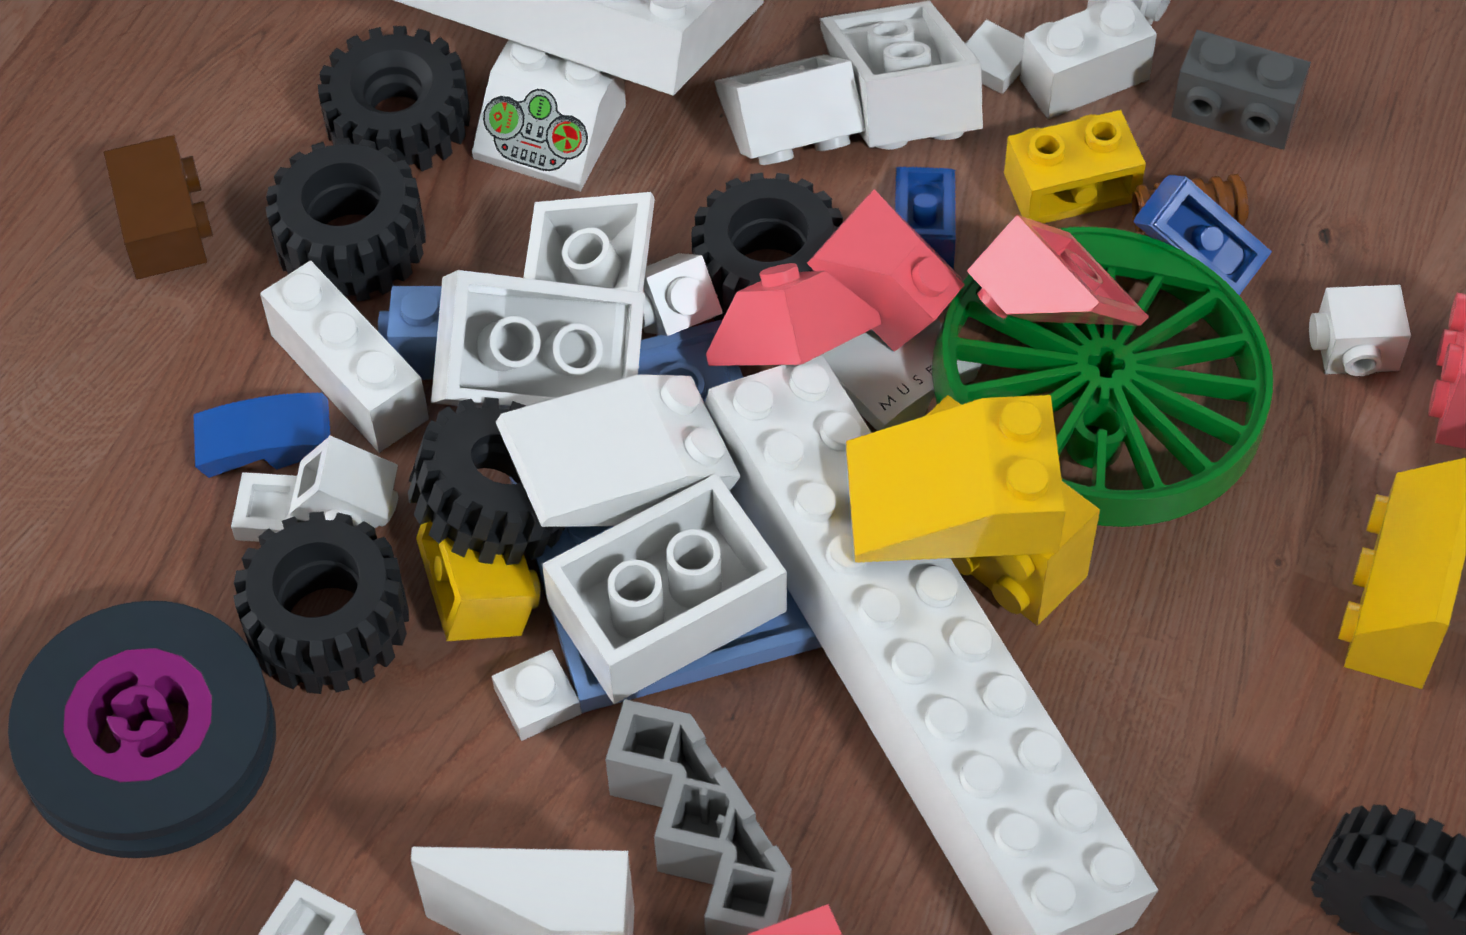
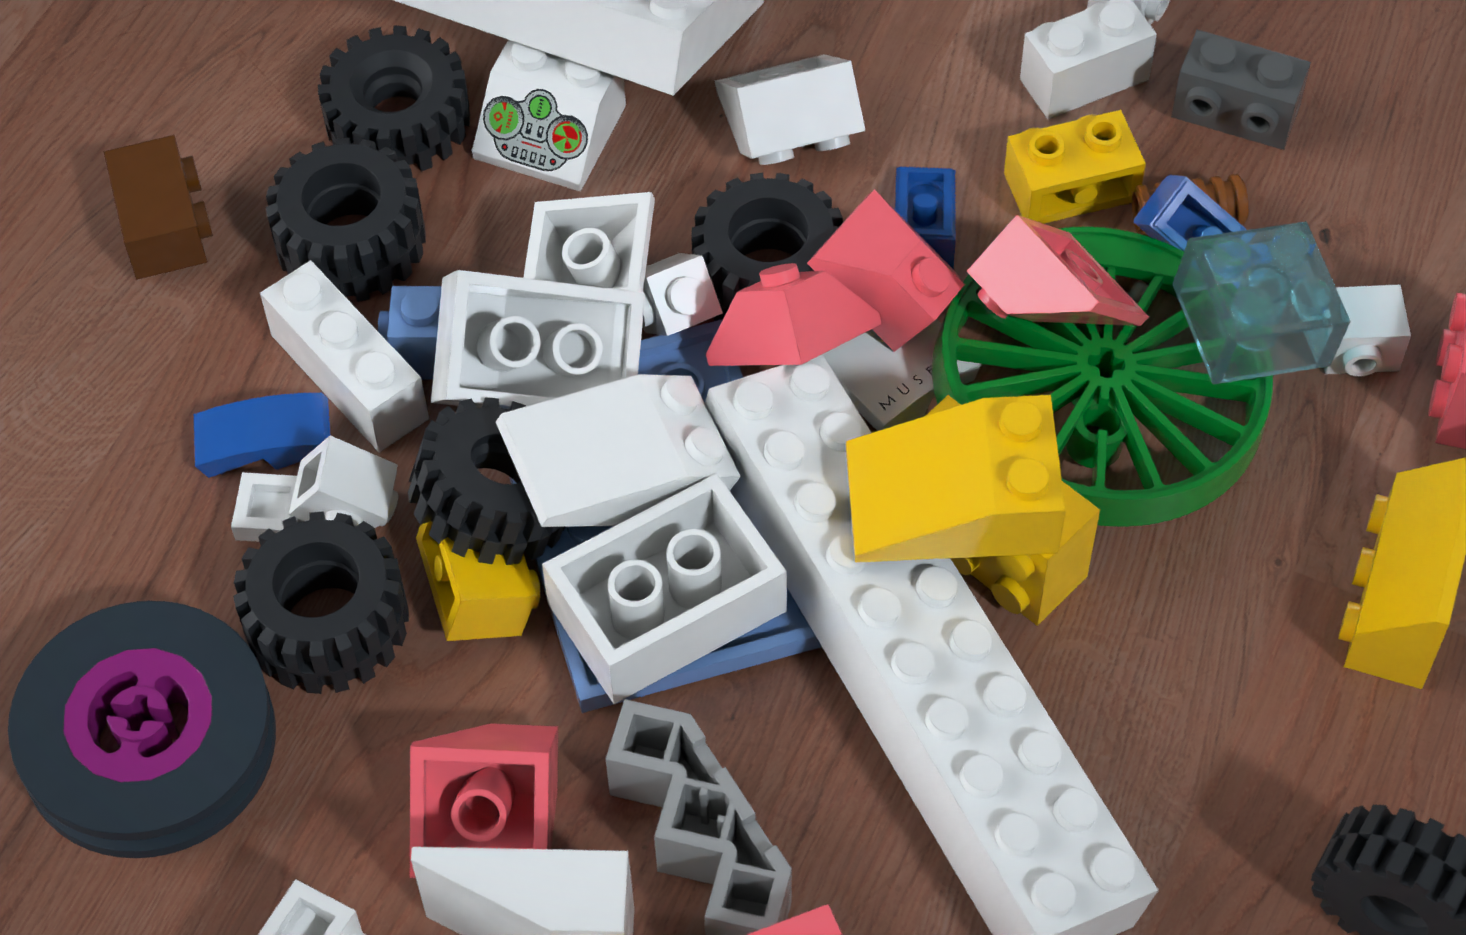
(484, 788): none -> coral slope
(536, 695): white plate -> none
(908, 73): white slope -> none
(999, 55): white tile -> none
(1260, 302): none -> clear light blue brick

